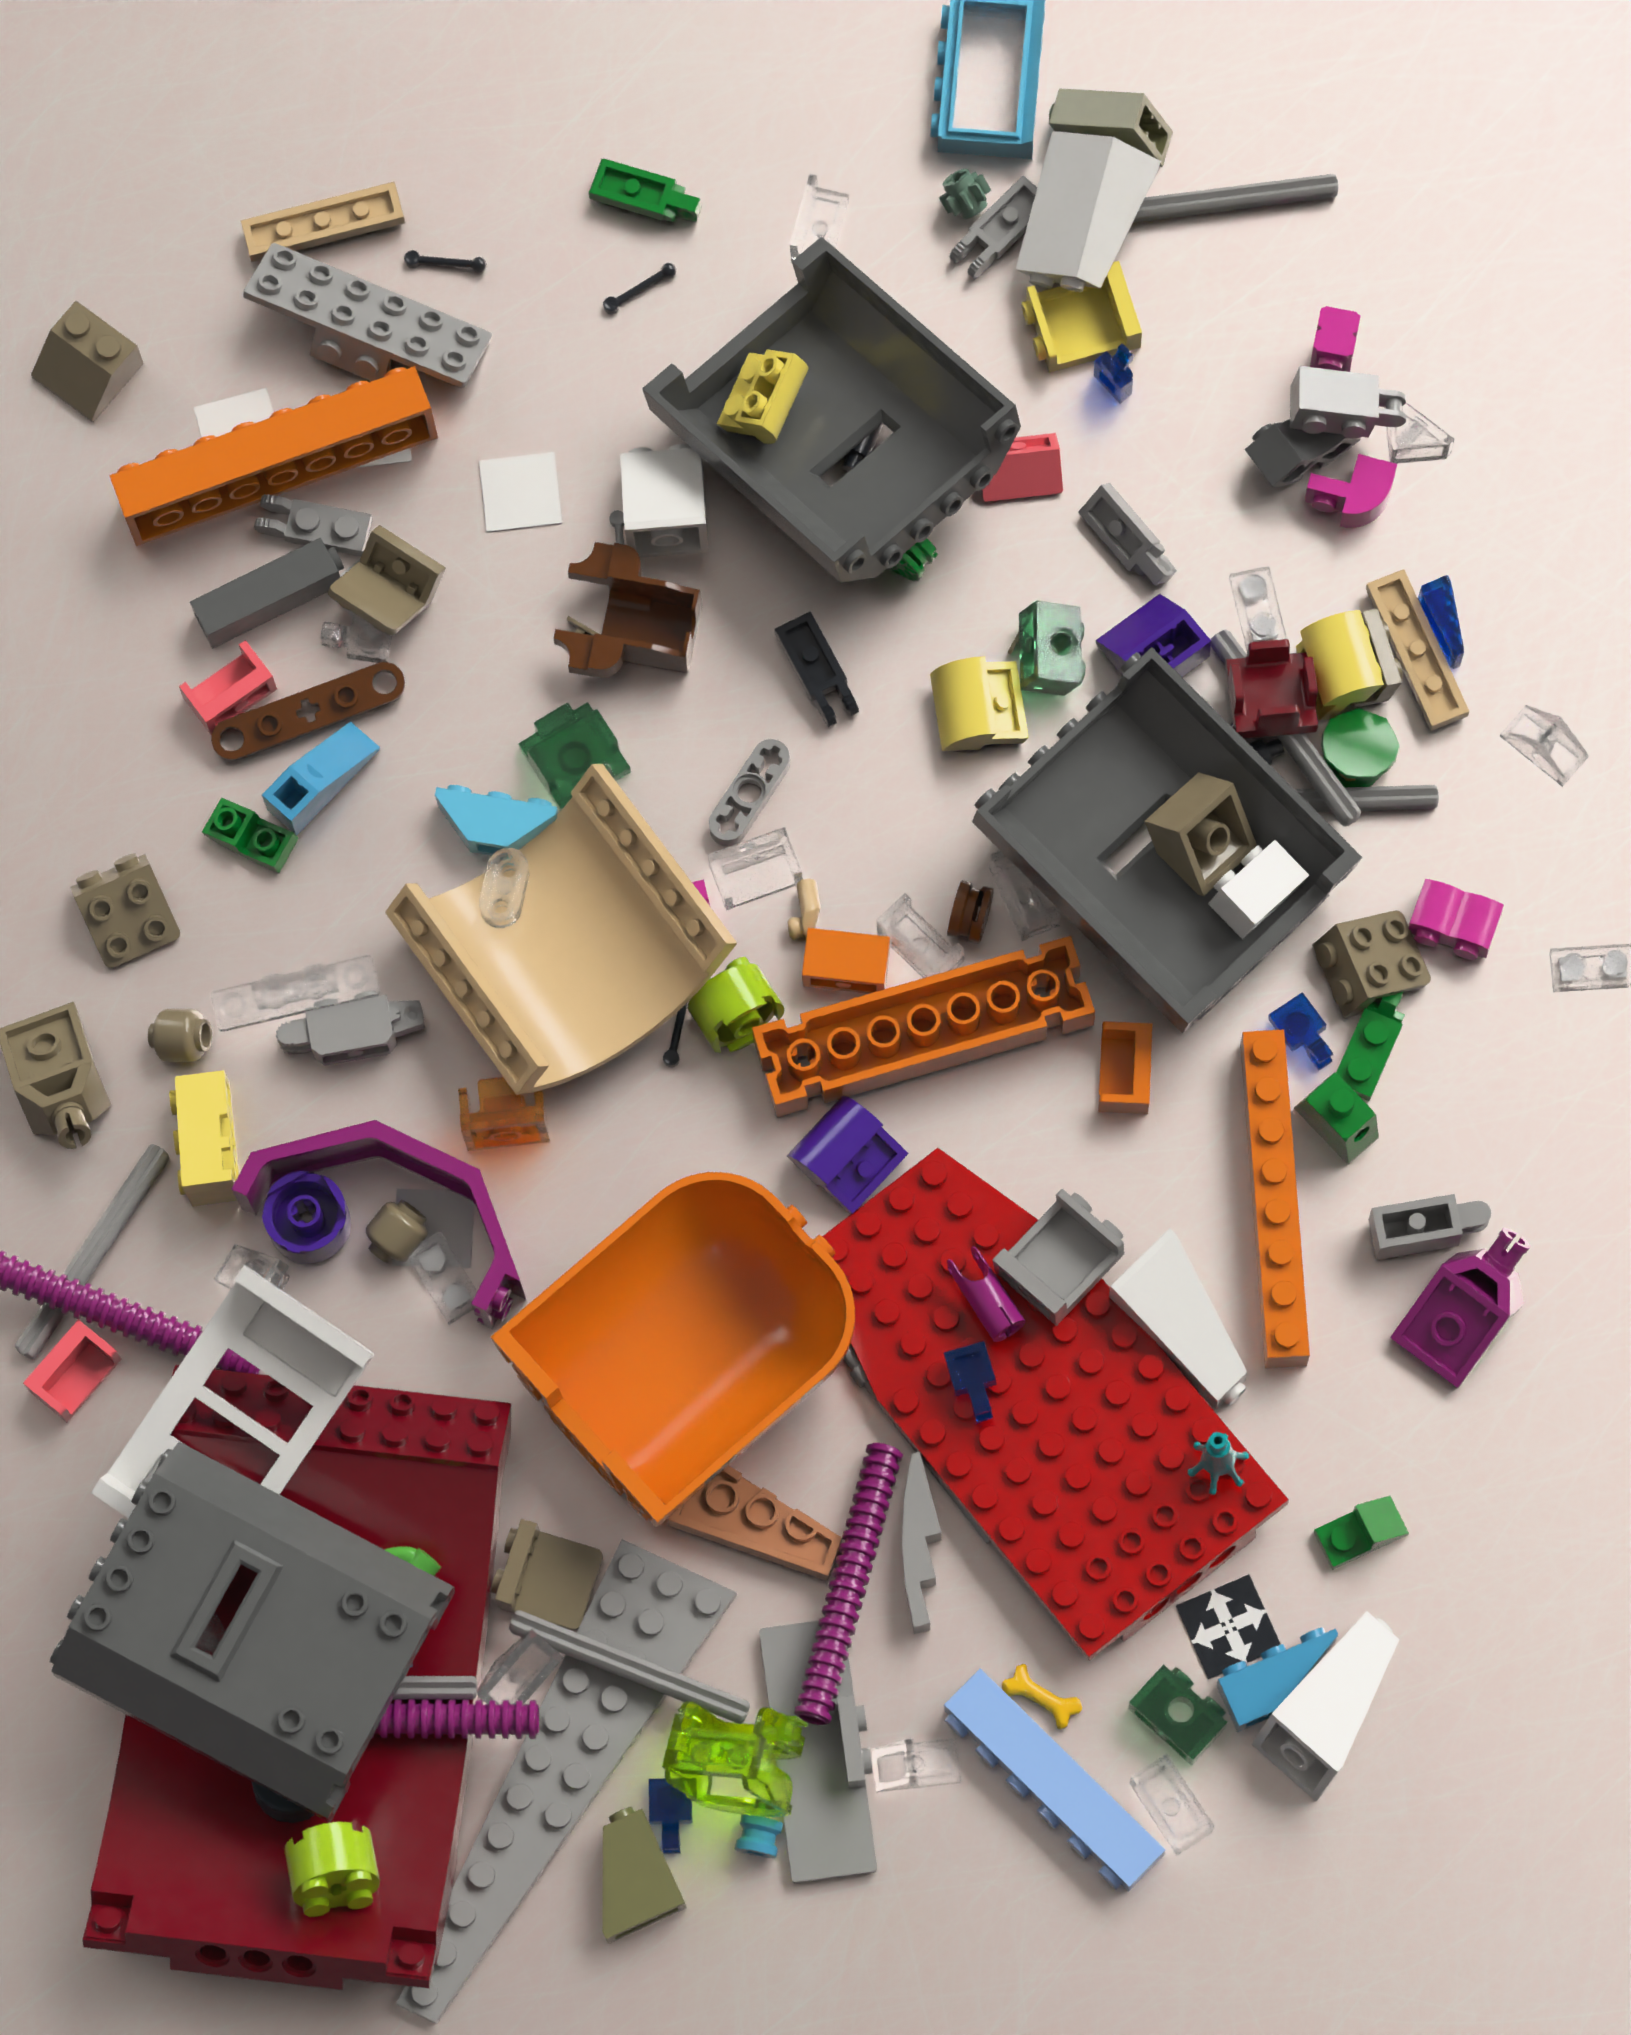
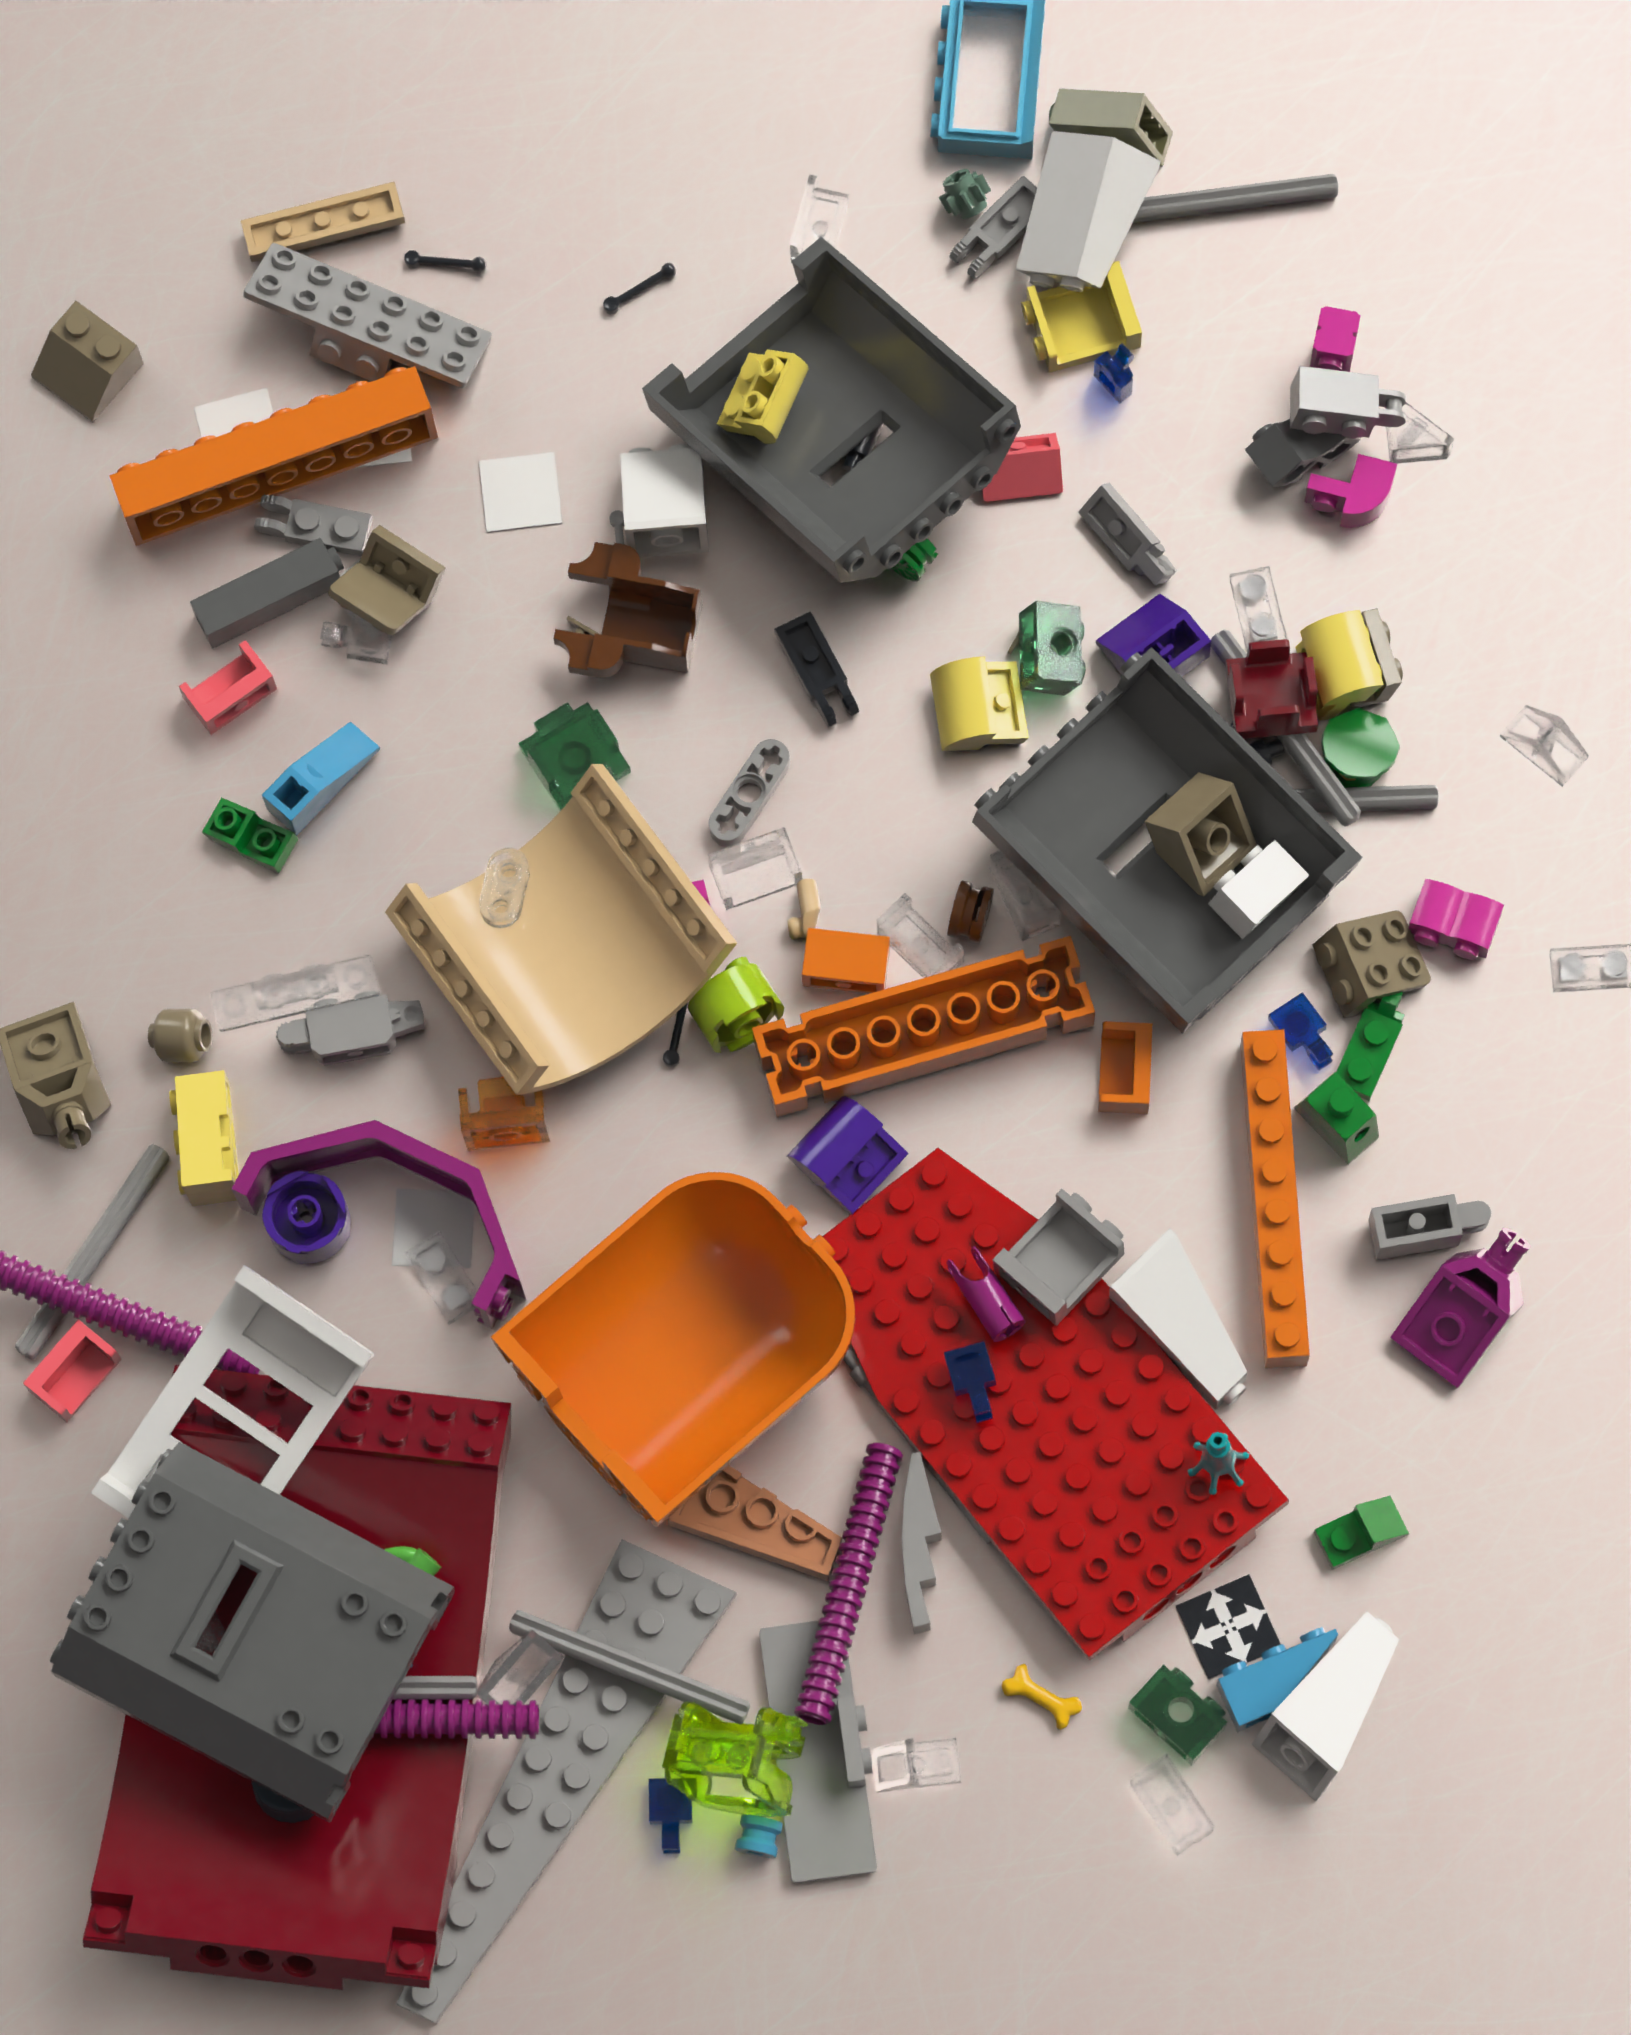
(125, 910): dark tan bracket -> none
(265, 1265): clear slope -> none
(279, 723): reddish brown piece -> none
(332, 1868): lime brick -> none
(396, 1231): dark tan head -> none
(493, 819): medium azure slope -> none
(546, 1576): dark tan bracket -> none
(635, 1877): olive slope -> none
(642, 192): green hinge -> none
(1053, 1780): light blue brick -> none
(1418, 650): tan plate -> none
(1441, 612): clear blue slope -> none

